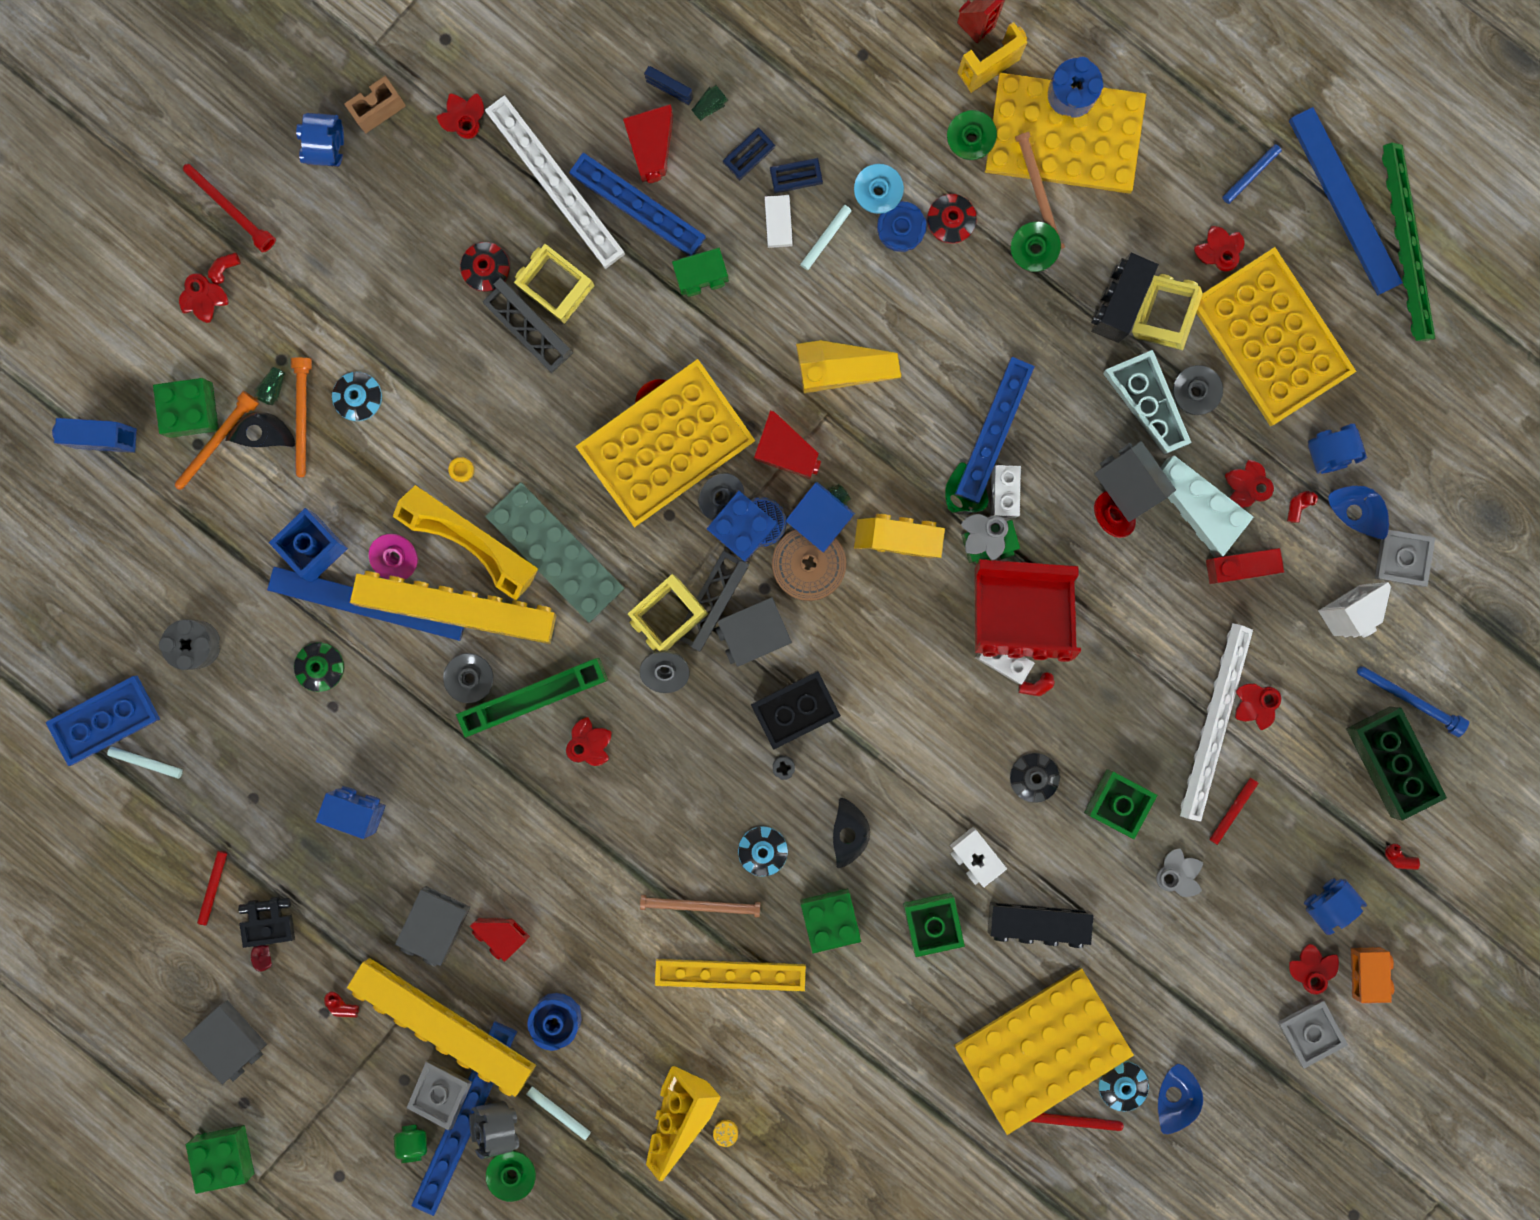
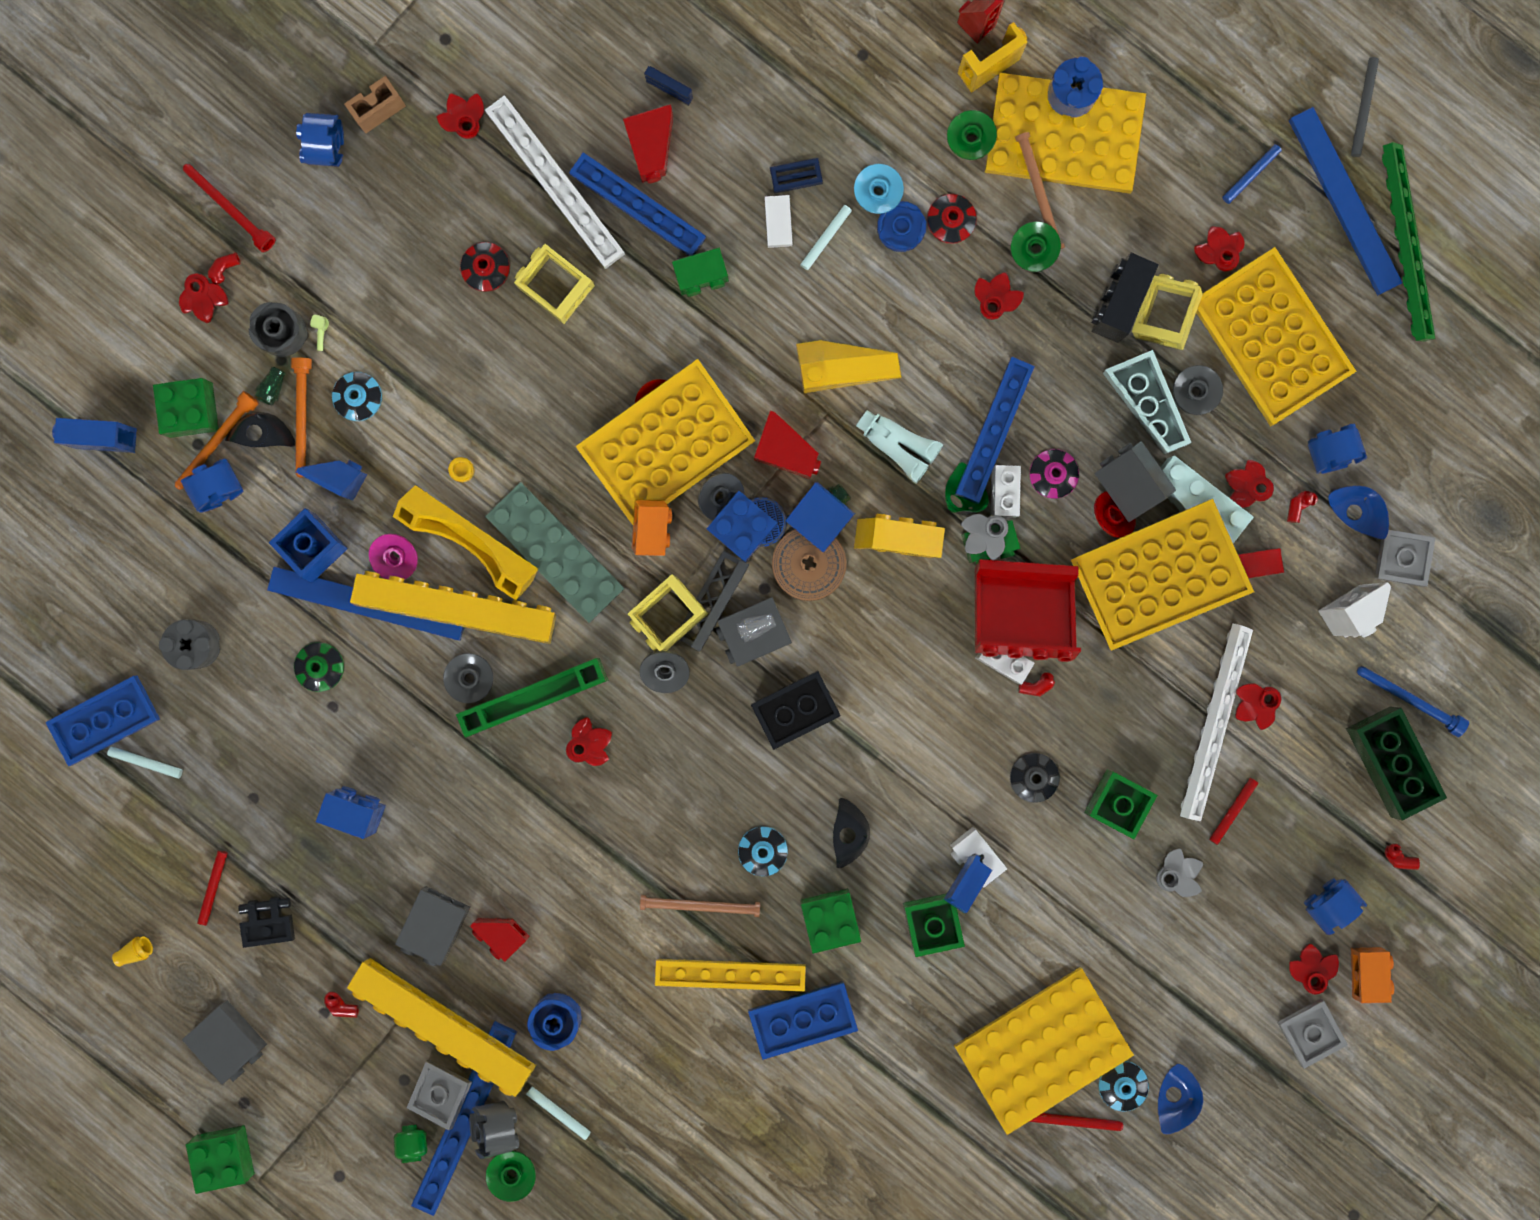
(134, 951): none -> yellow cone
(212, 486): none -> blue brick
(261, 958): dark red piece -> none
(264, 333): none -> dark grey brick
(320, 323): none -> yellowish green hand
(336, 476): none -> blue slope
(531, 317): dark grey fence -> none
(650, 527): none -> orange brick
(683, 1114): yellow wedge -> none
(709, 103): clear green cone -> none
(725, 1133): yellow tile -> none
(734, 168): dark blue tile -> none
(754, 627): none -> clear cone
(788, 761): dark grey bush -> none
(802, 1020): none -> blue plate
(887, 434): none -> light aqua piece
(968, 884): none -> blue panel
(999, 294): none -> red plate
(1040, 924): black brick -> none
(1045, 482): none -> dish
(1162, 575): none -> yellow plate
(1364, 107): none -> dark grey bar

